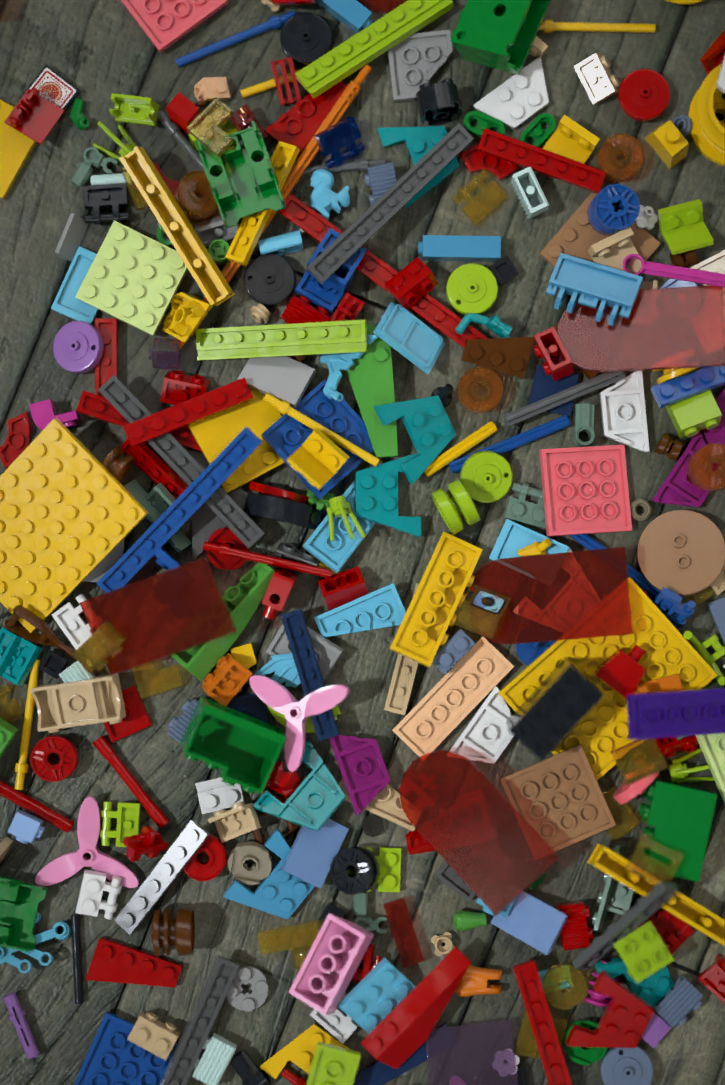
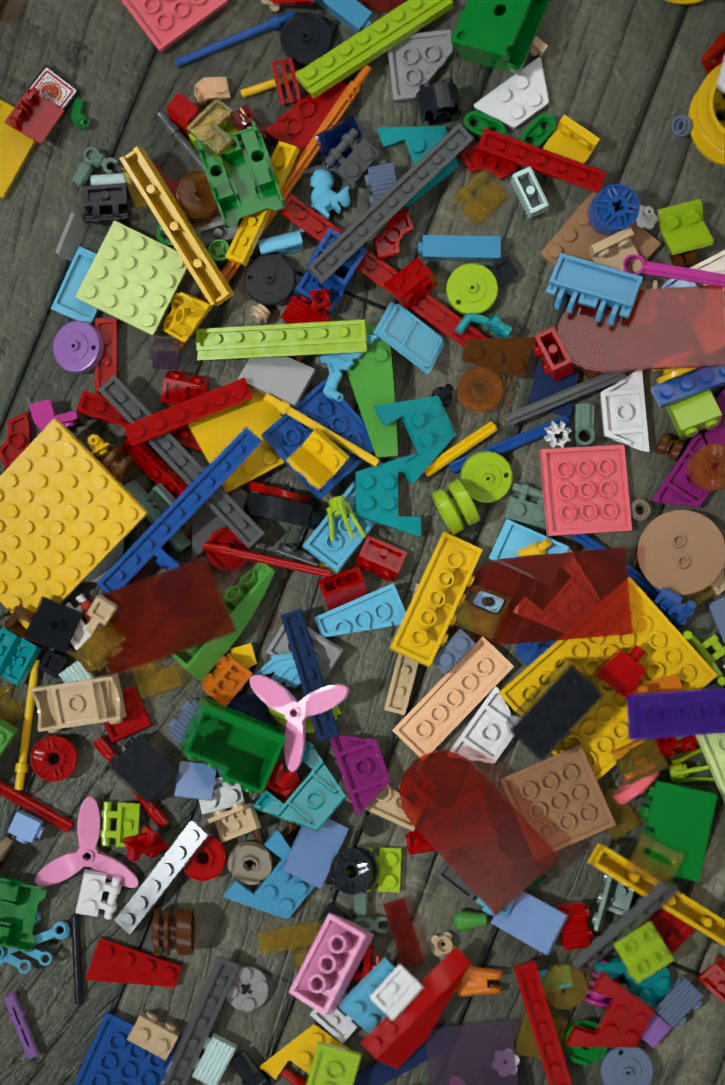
(53, 624): none -> black plate
(99, 447): none -> yellow hinge
(101, 613): none -> tan plate
(125, 148): lime plant -> none
(134, 109): lime hinge -> none
(142, 768): none -> black brick
(195, 781): none -> medium blue piece
(282, 585): red torso -> none
(319, 504): bright green plant -> none
(321, 293): none -> red plate
(348, 309): red hips -> none
(357, 160): none -> dark grey plate
(380, 558): none -> red bracket
(388, 242): none -> red tile
(396, 992): none -> white plate
(549, 26): yellow bar -> none
(557, 439): none -> white gear
(597, 77): bracket -> none
(624, 146): clear orange wheel -> none
(643, 95): red wheel -> none
(667, 143): yellow torso -> none

